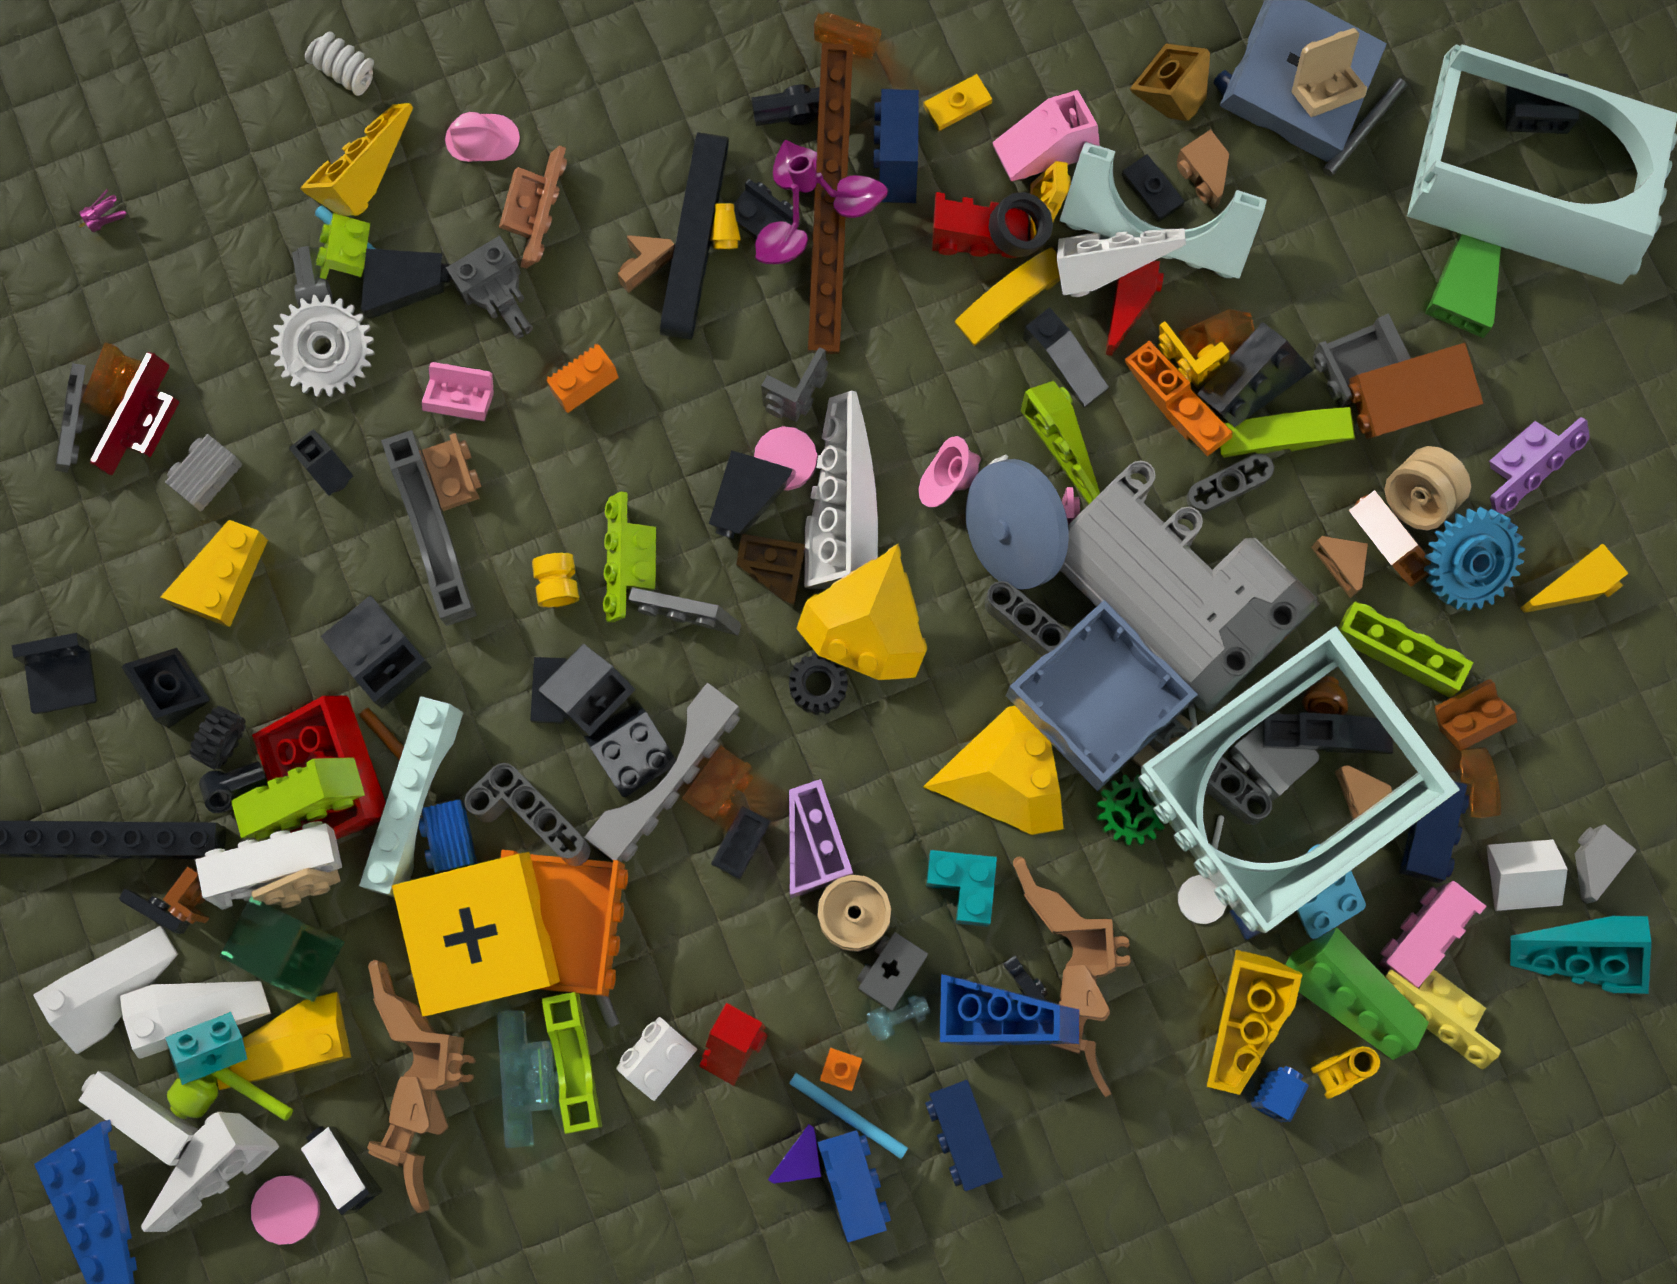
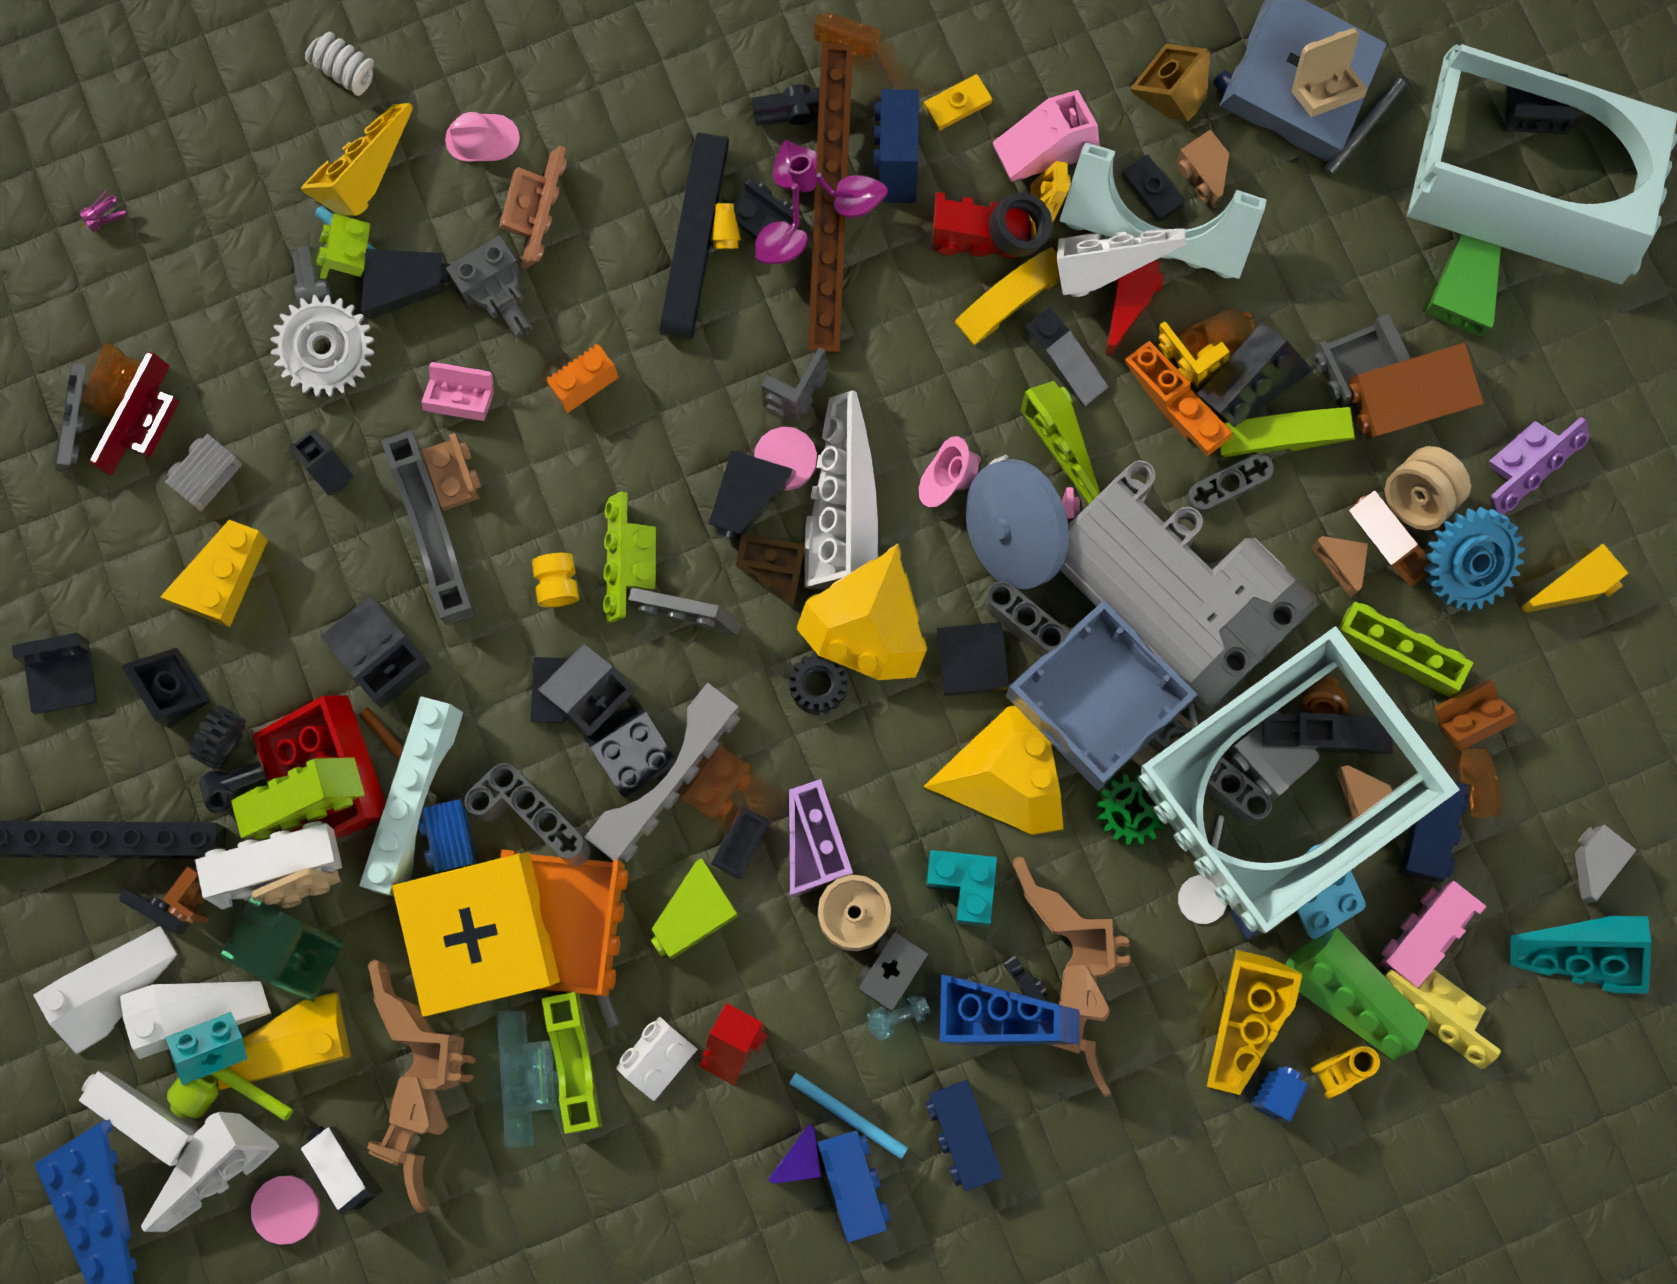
(651, 255): medium nougat slope -> none
(692, 913): none -> lime slope
(841, 1069): orange brick -> none
(972, 659): none -> black slope
(1526, 875): white slope -> none

